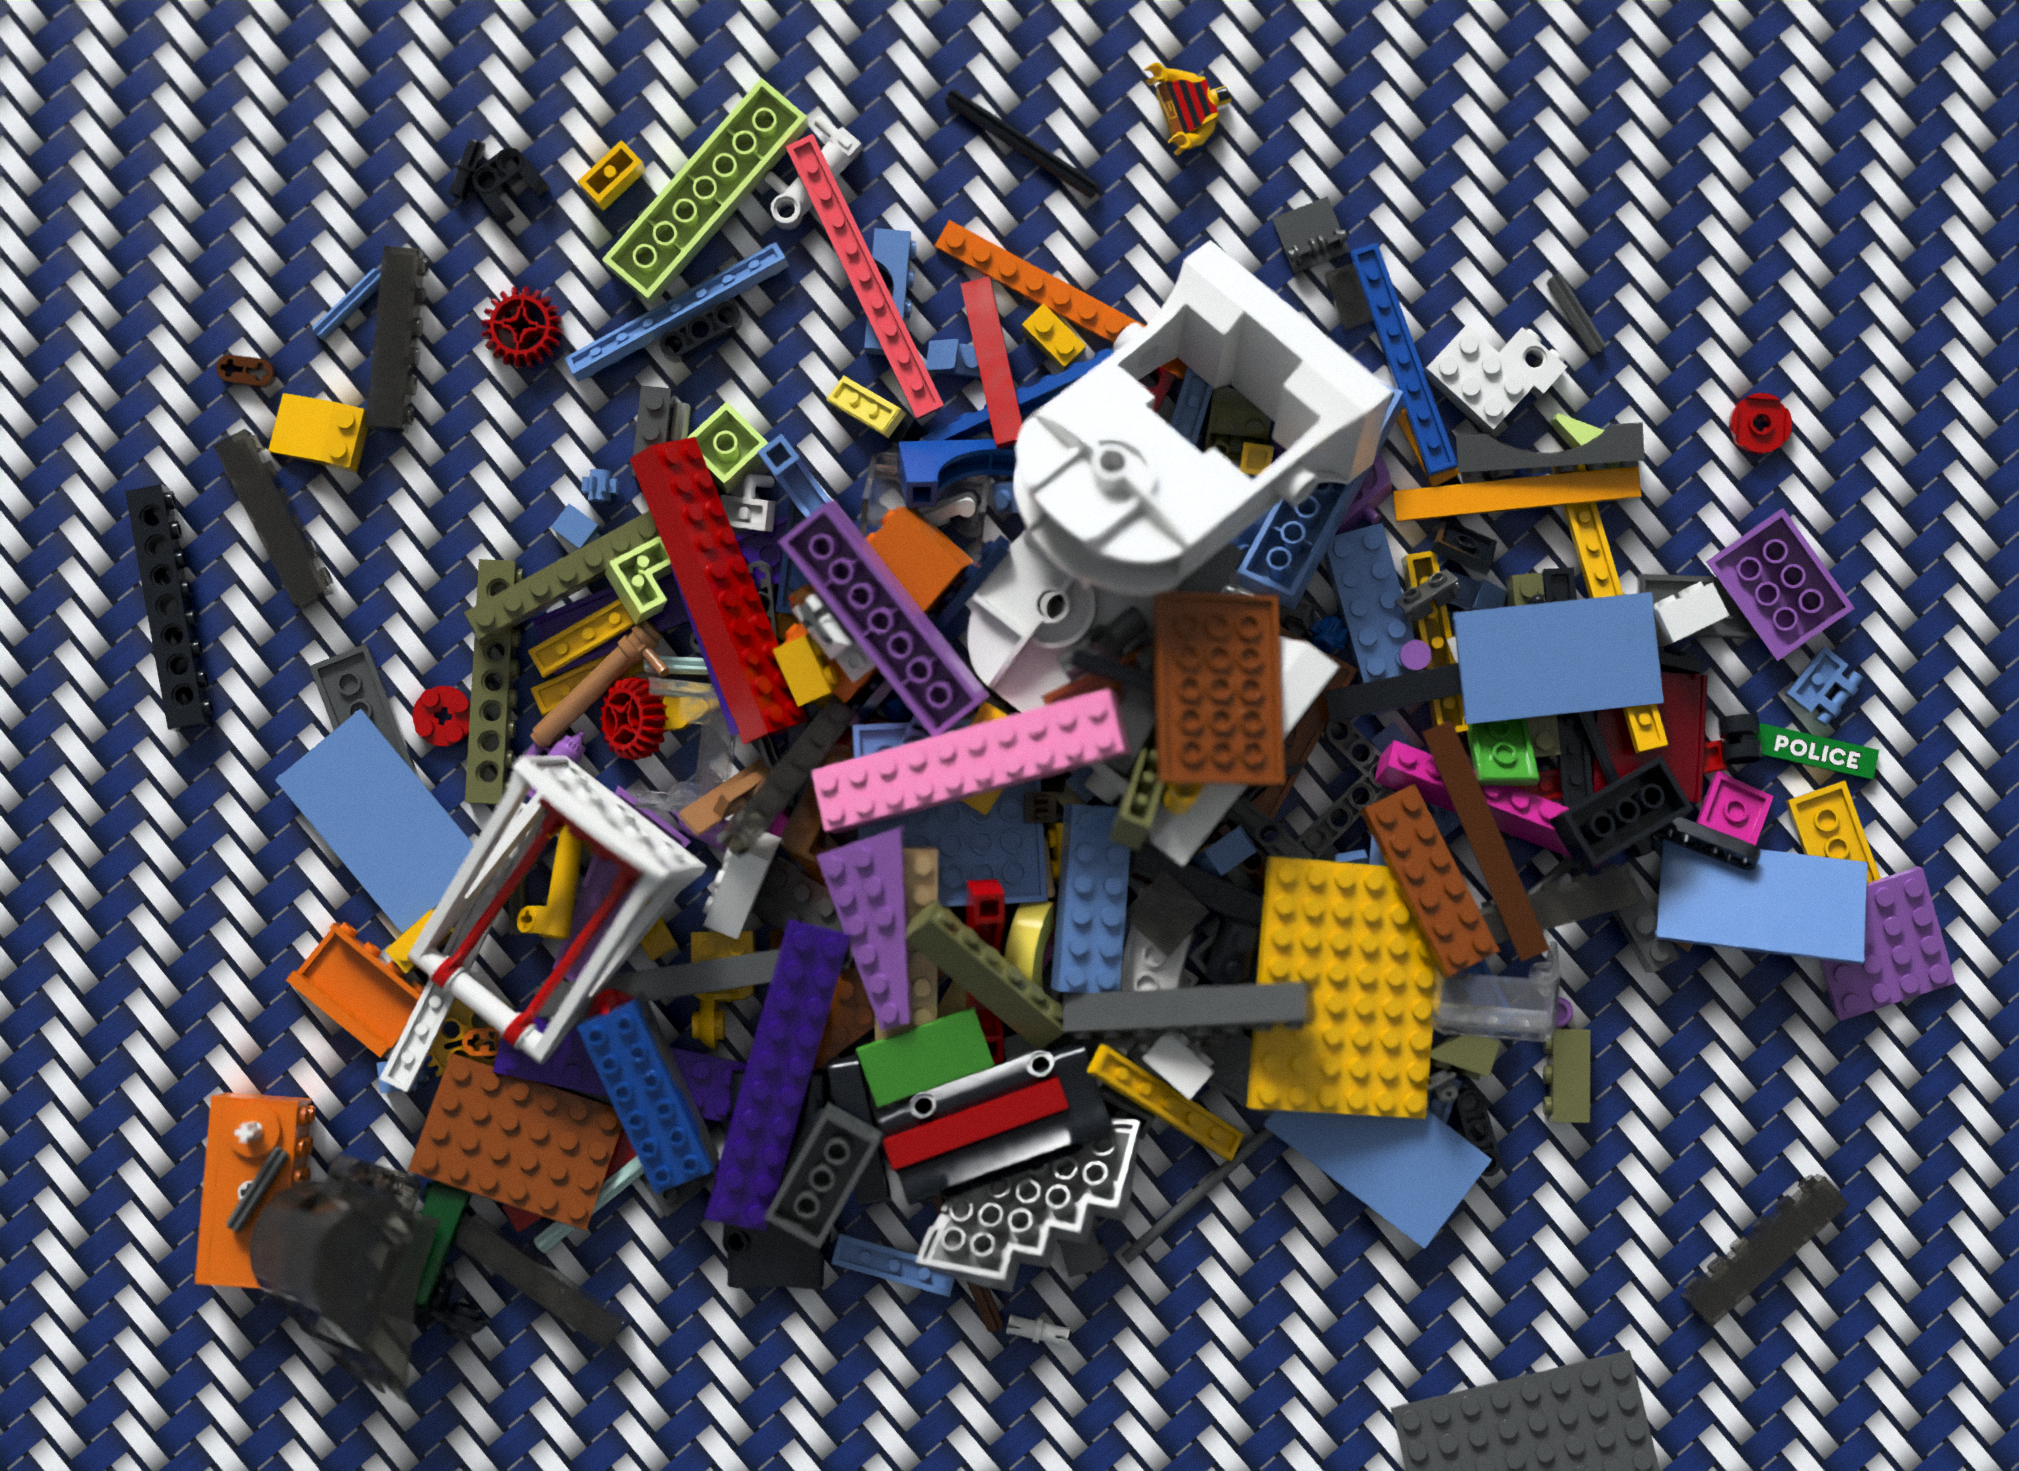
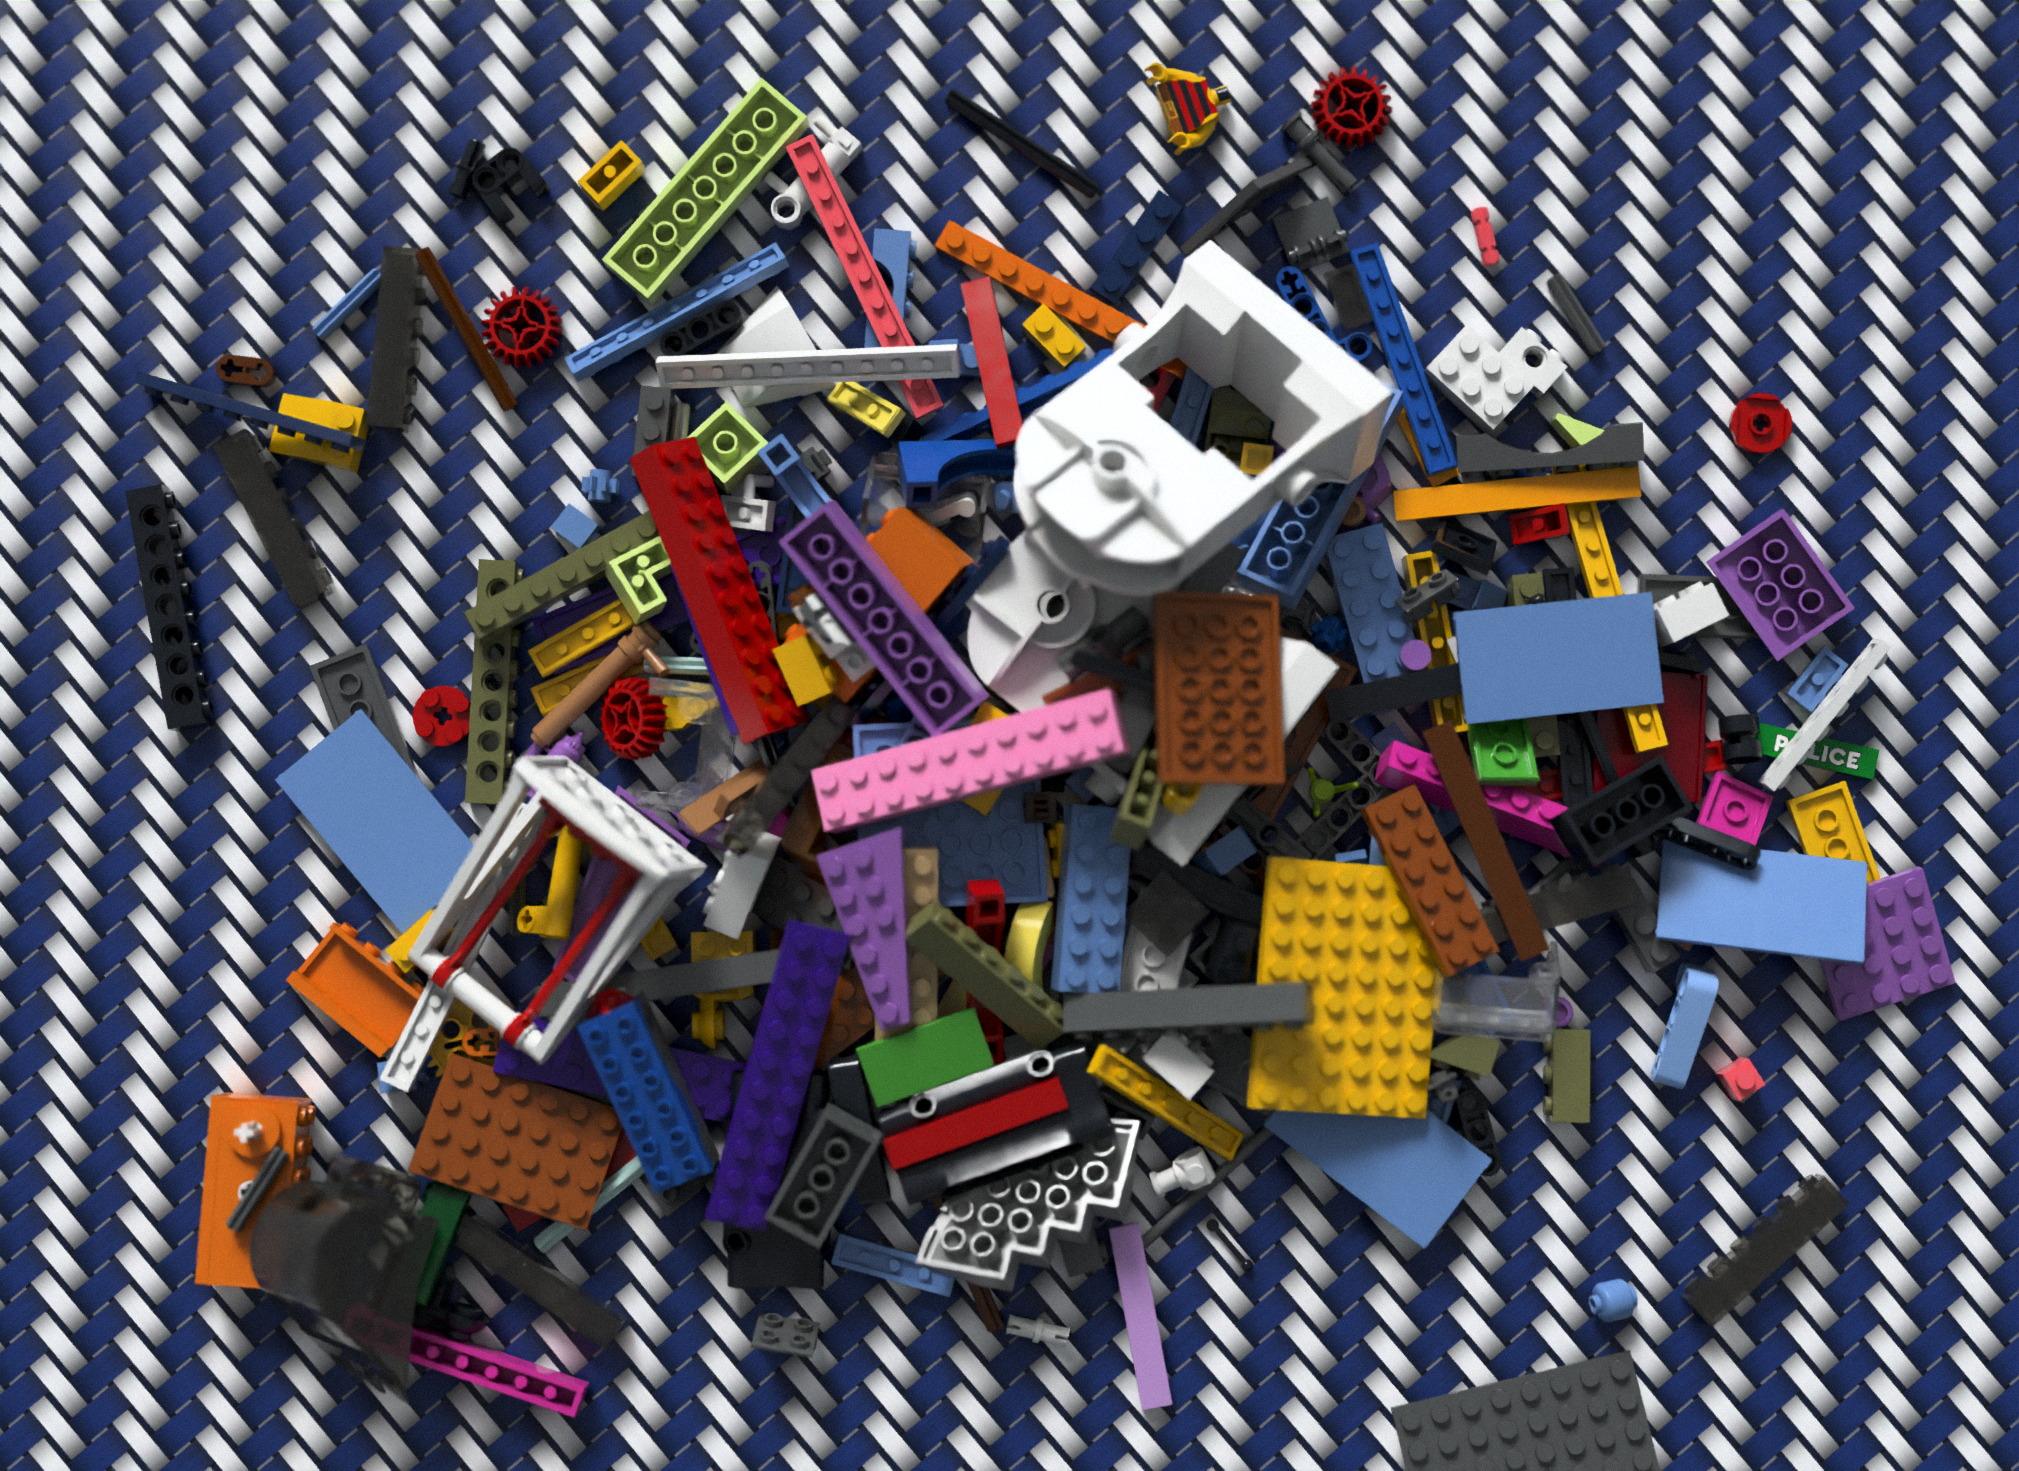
(259, 416): none -> dark blue plate
(466, 329): none -> reddish brown axle
(497, 1370): none -> dark pink brick
(772, 329): none -> white wedge
(785, 1334): none -> dark grey hinge
(808, 366): none -> white plate
(816, 463): none -> dark grey gear
(1136, 248): none -> dark blue plate
(1140, 1315): none -> lavender tile
(1189, 1171): none -> white connector
(1213, 1225): none -> black hinge
(1247, 201): none -> dark grey tile
(1309, 141): none -> dark grey pin
(1316, 316): none -> blue beam
(1322, 790): none -> lime plant
(1355, 514): none -> medium nougat tile
(1356, 118): none -> red gear
(1485, 236): none -> coral axle
(1539, 524): none -> red slope
(1613, 1300): none -> medium blue head
(1686, 1024): none -> light blue beam
(1740, 1078): none -> coral brick
(1817, 724): none -> white plate

